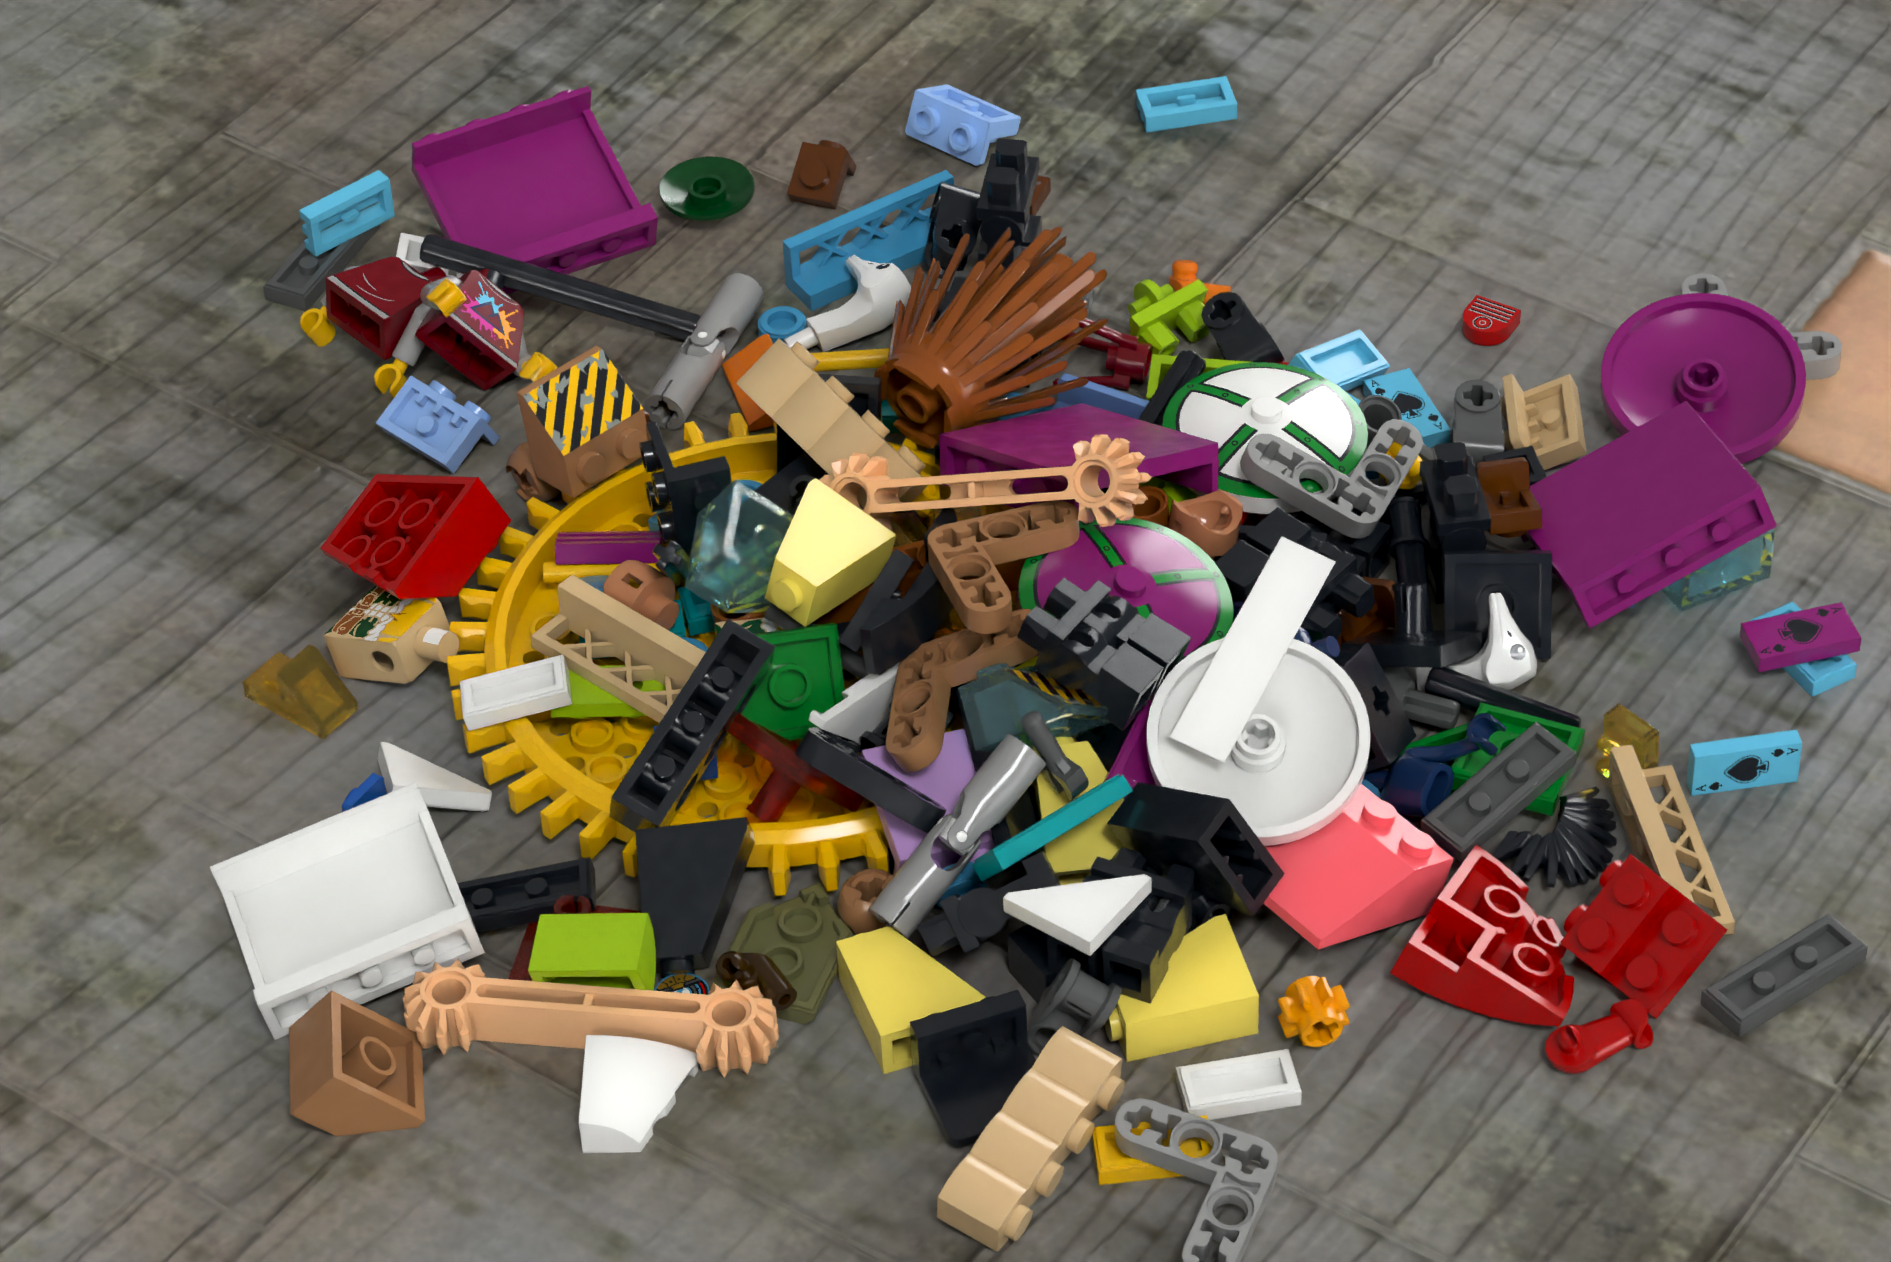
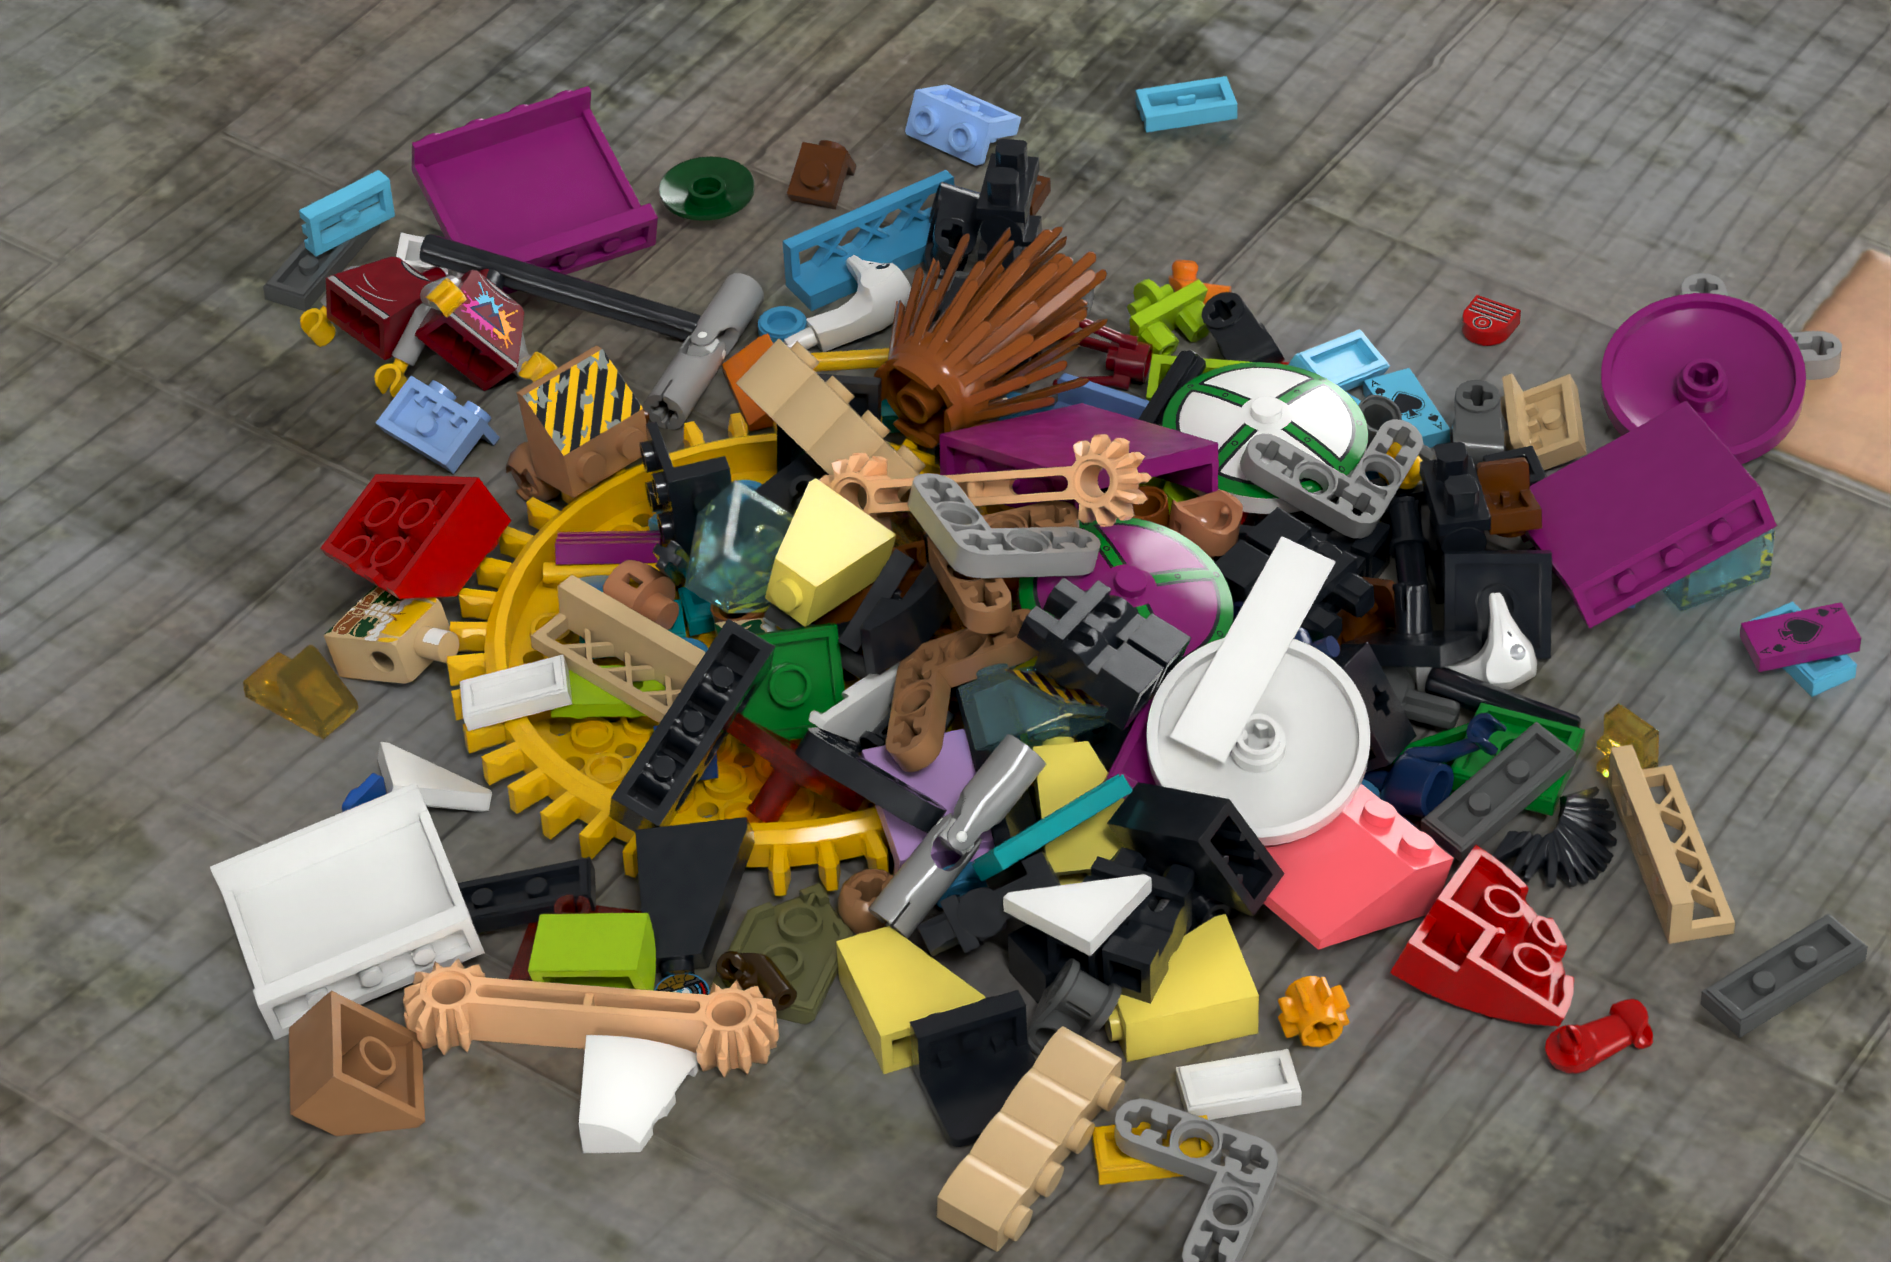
(995, 552): none -> light grey beam
(1059, 770): dark grey bar -> none
(1641, 934): red plate -> none
(1744, 762): medium azure tile -> none

